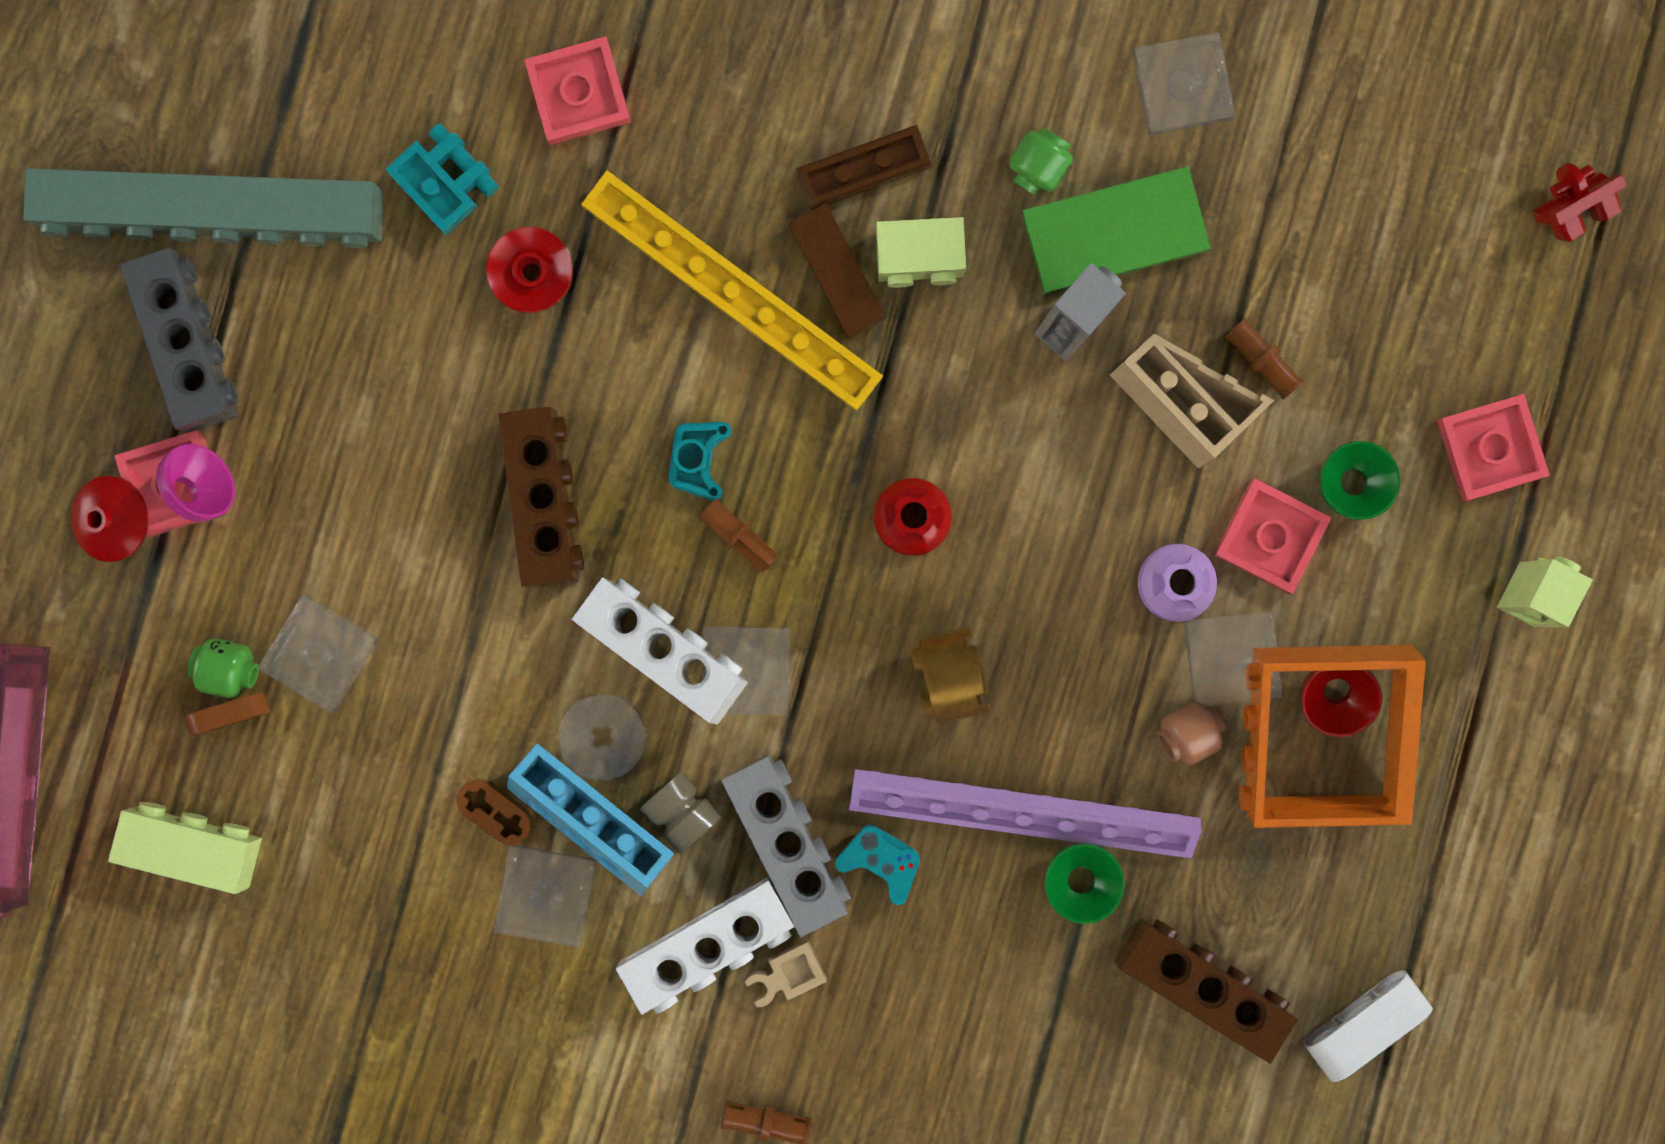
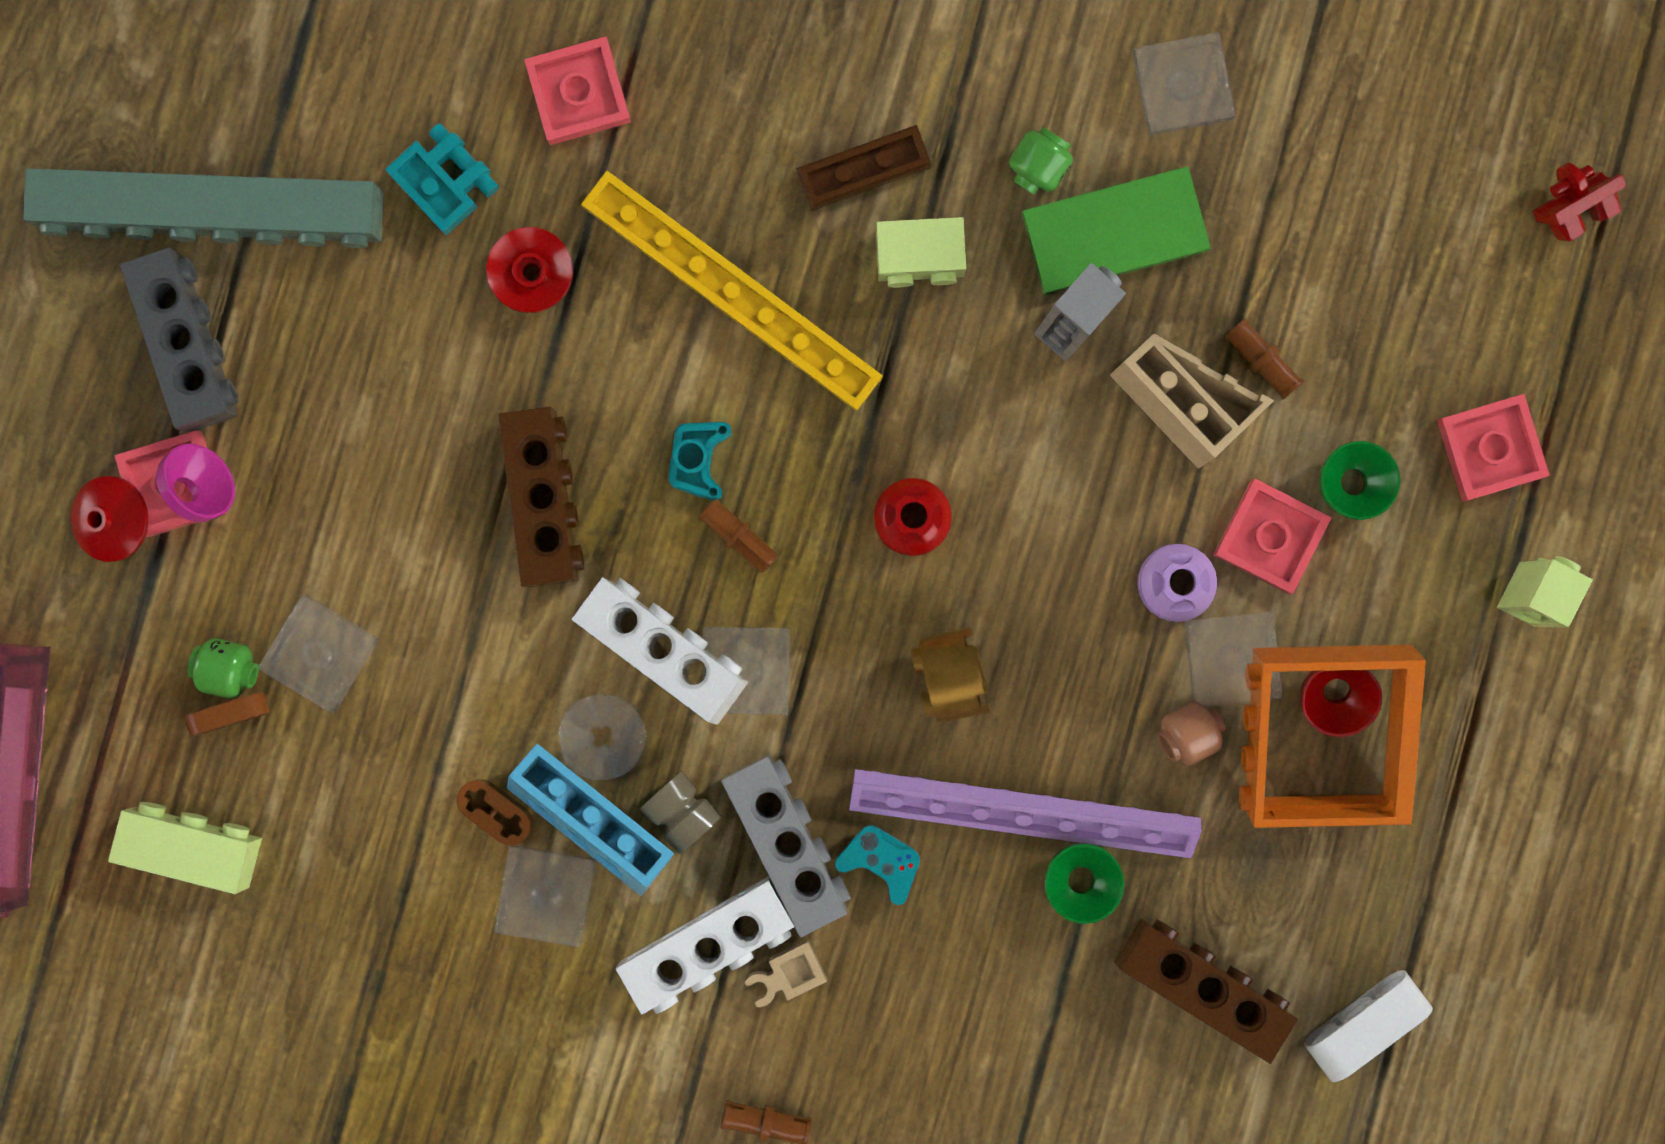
(836, 270): reddish brown tile -> none

